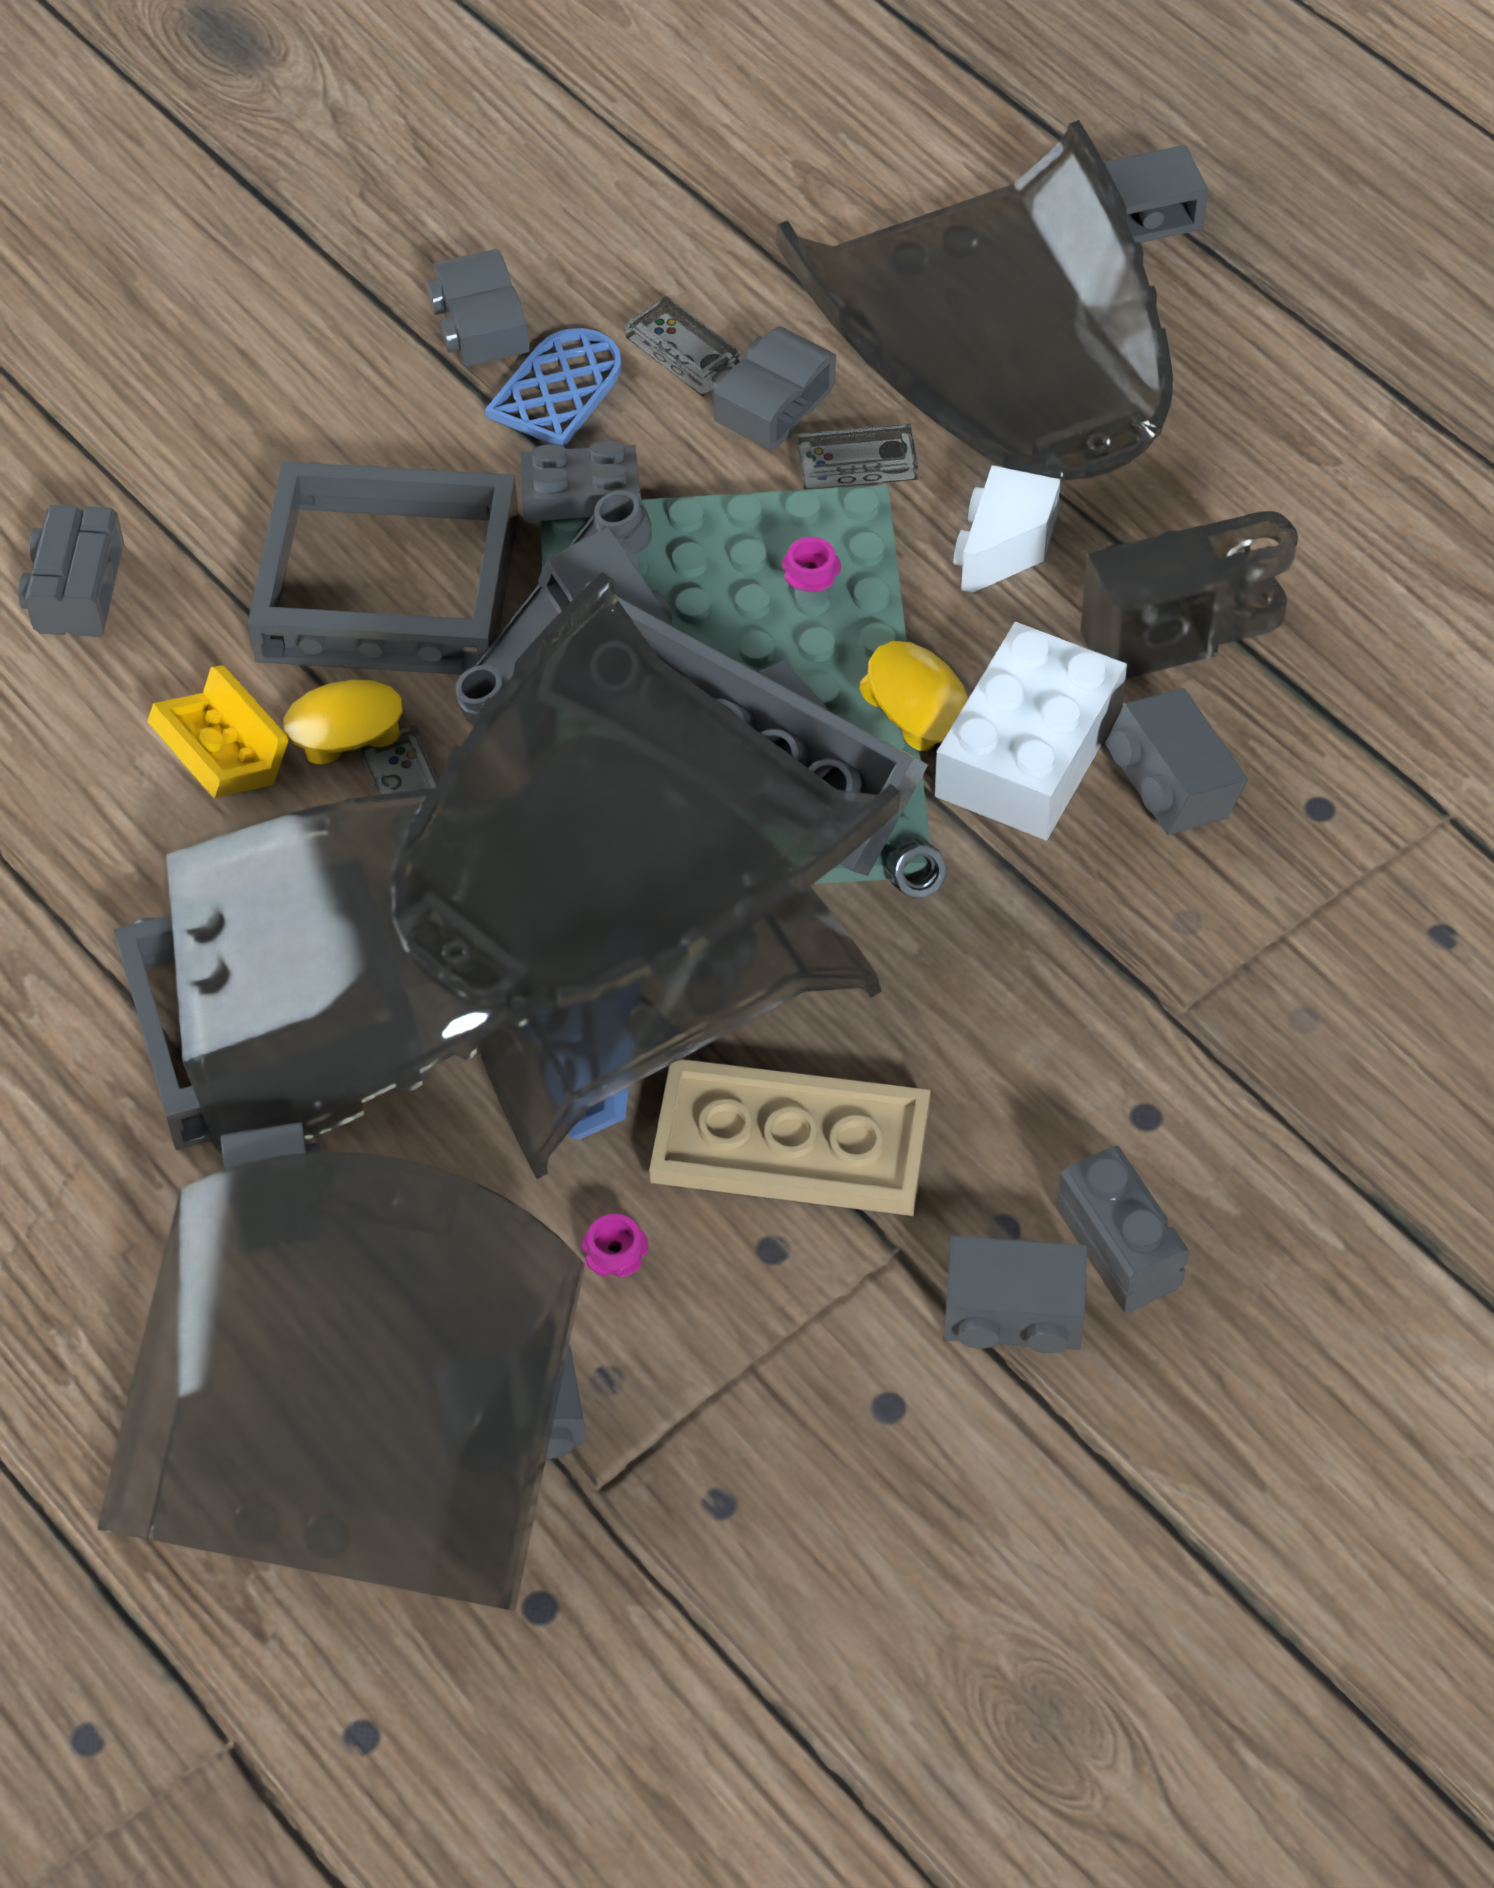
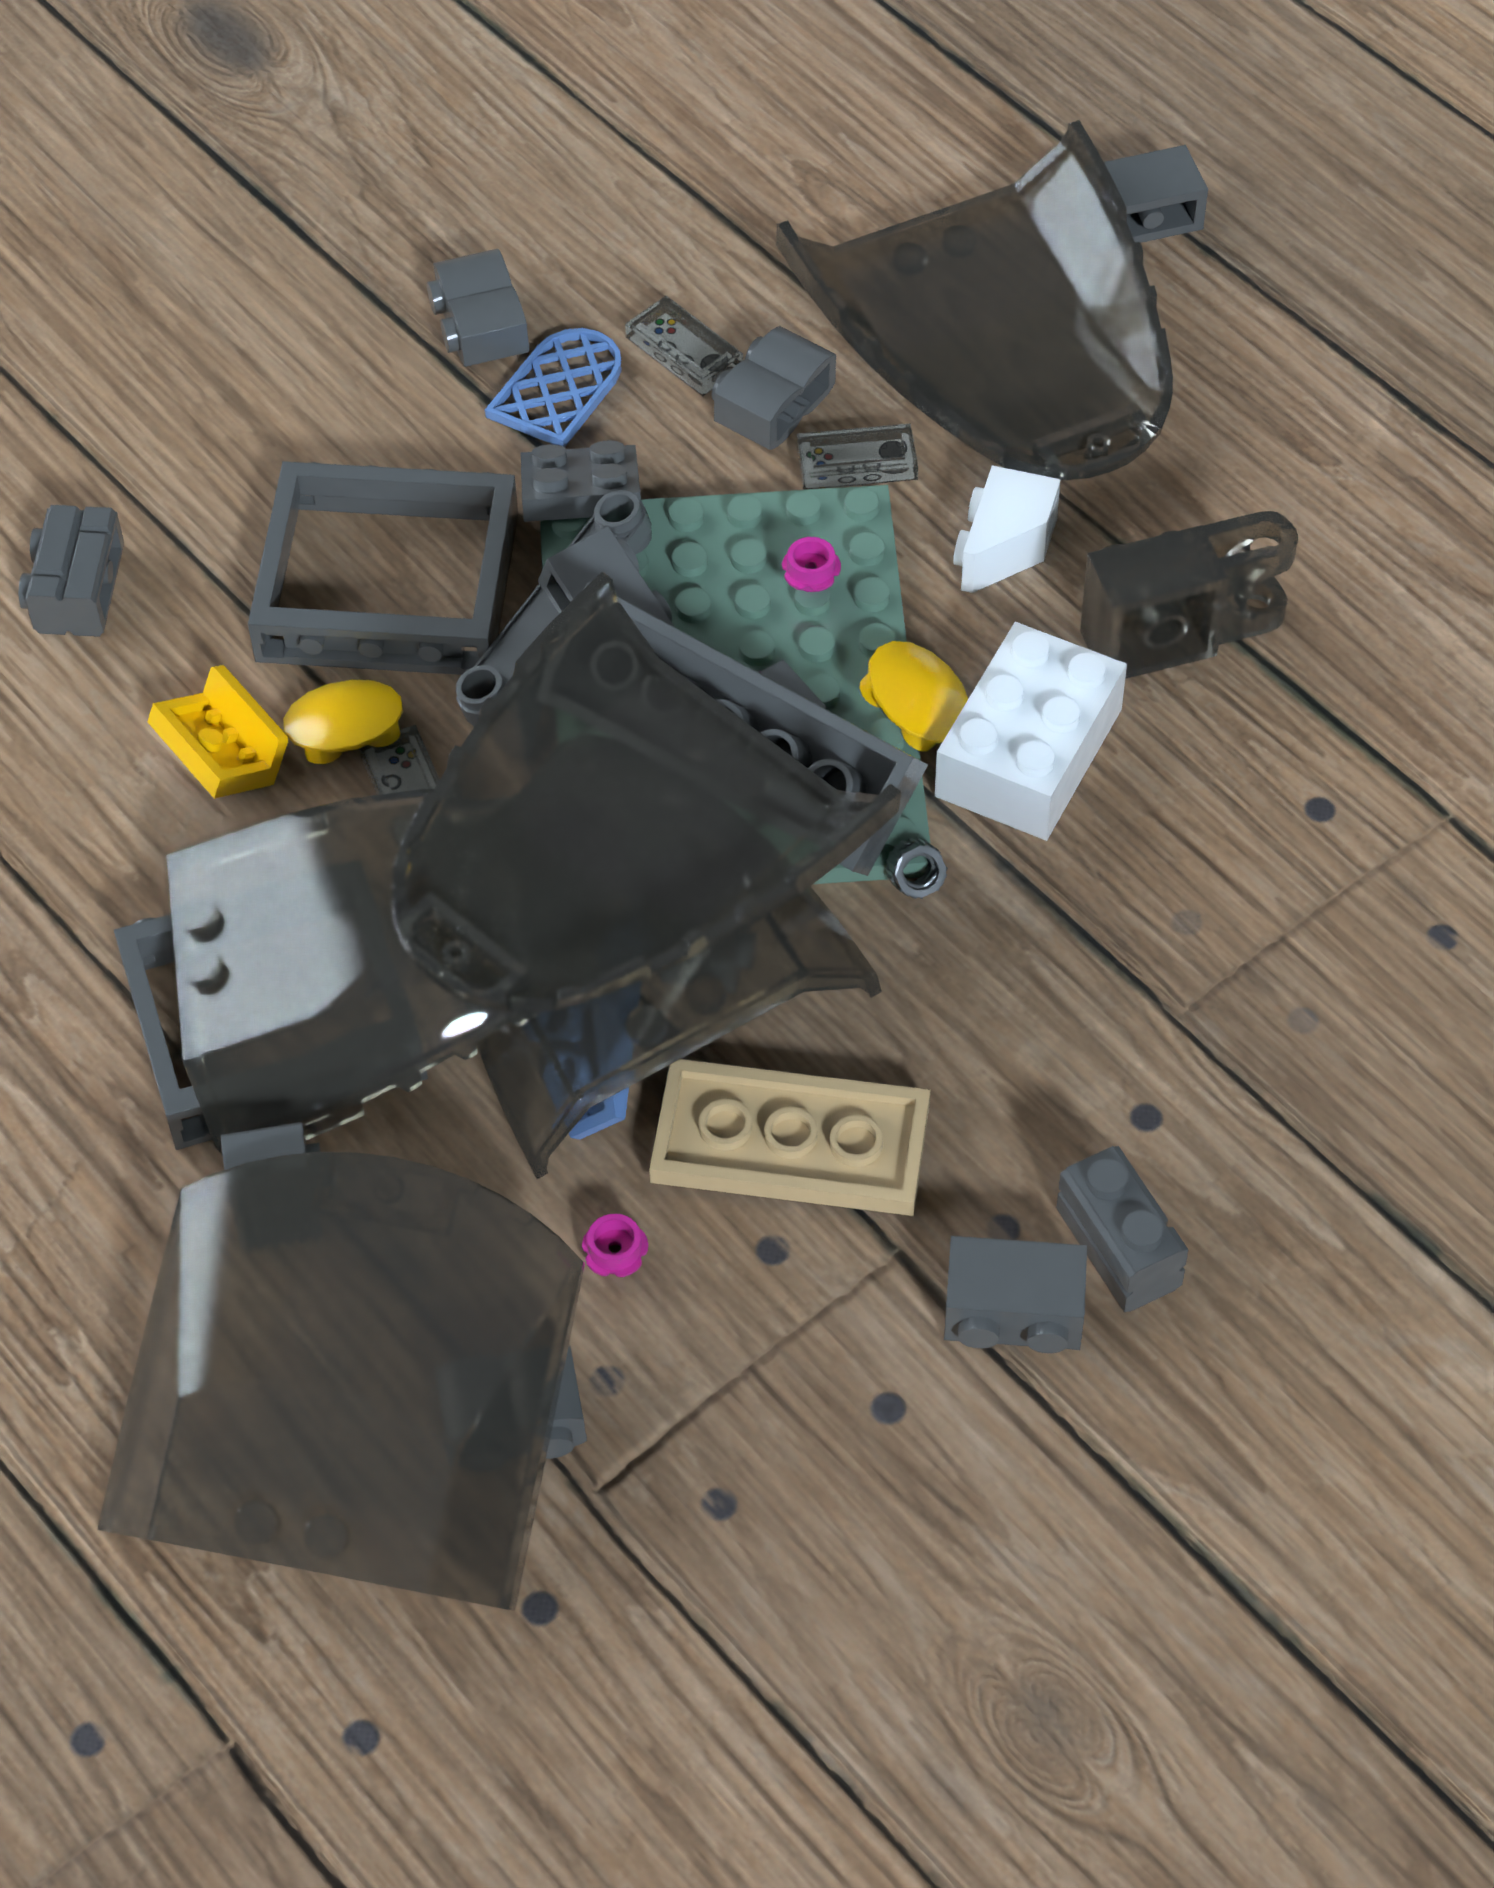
(1176, 761): dark grey brick -> none

